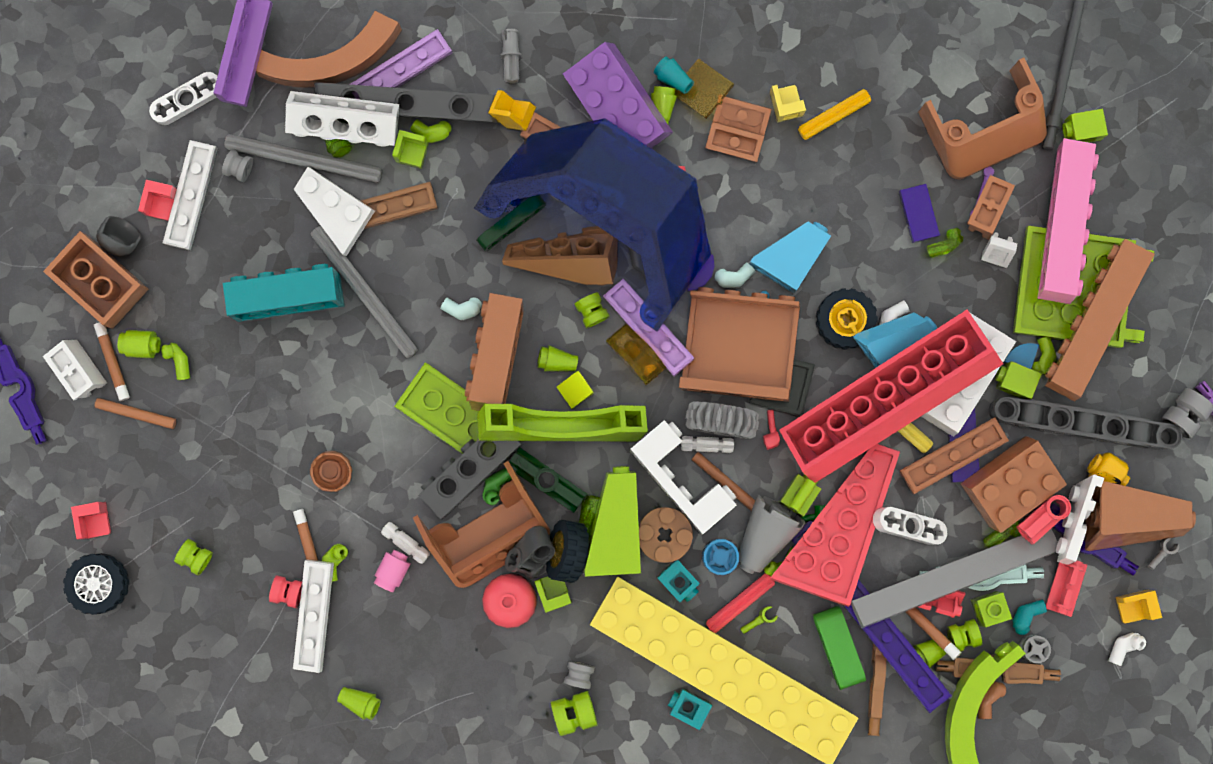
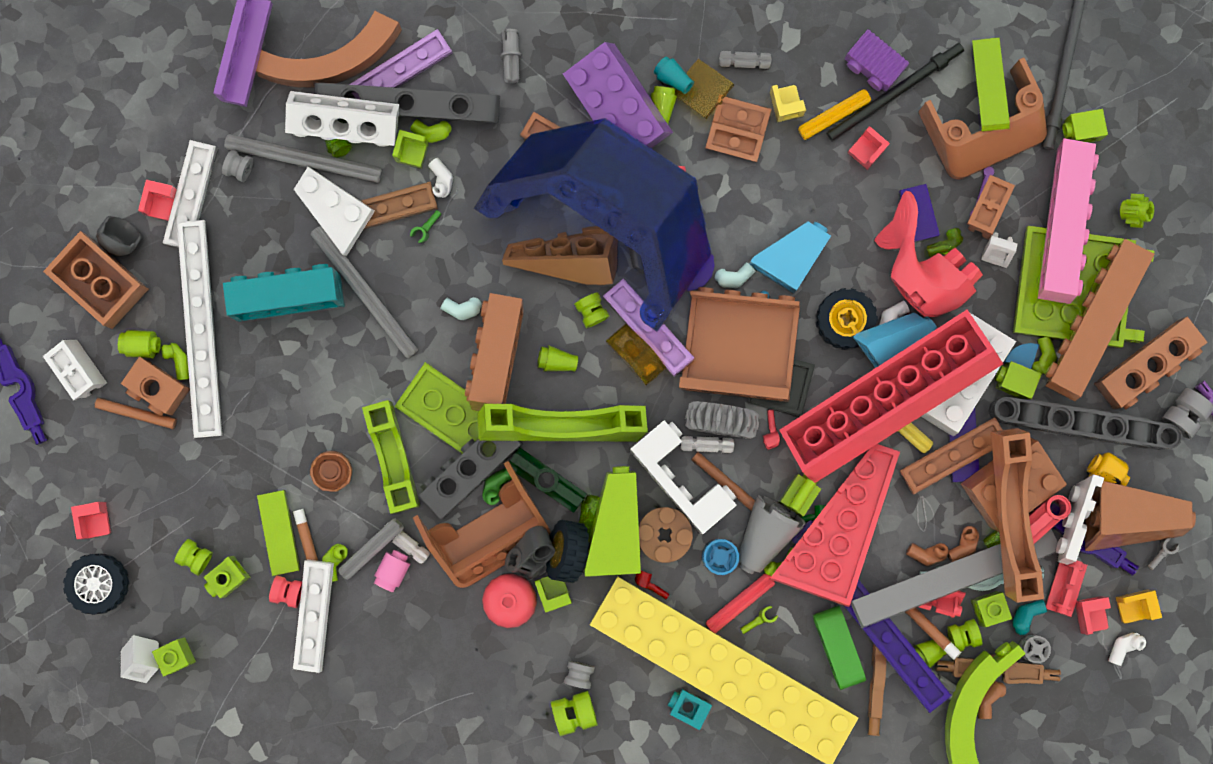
(111, 361): nougat bar -> none
(138, 660): none -> white panel
(143, 375): none -> nougat brick
(172, 114): white beam -> none
(173, 656): none -> lime brick
(199, 329): none -> white tile
(235, 576): none -> lime brick
(278, 532): none -> lime tile
(359, 702): lime cone -> none
(370, 549): none -> light grey axle
(392, 456): none -> lime arch
(426, 227): none -> bright green hand
(444, 178): none -> white arm
(511, 112): yellow panel -> none
(511, 222): dark green beam -> none
(575, 389): neon yellow slope -> none
(643, 580): none -> red hand
(674, 571): teal brick -> none
(745, 59): none -> light grey axle
(868, 148): none -> coral panel
(876, 61): none -> medium lavender brick
(899, 528): white beam -> none
(929, 285): none -> coral hips
(930, 555): none -> nougat arm
(937, 63): none -> pearl dark grey bar
(967, 545): none -> nougat arm
(990, 84): none -> lime tile
(1019, 560): none -> nougat arch
(1092, 614): none -> coral panel
(1137, 210): none -> lime gear
(1189, 344): none -> nougat brick

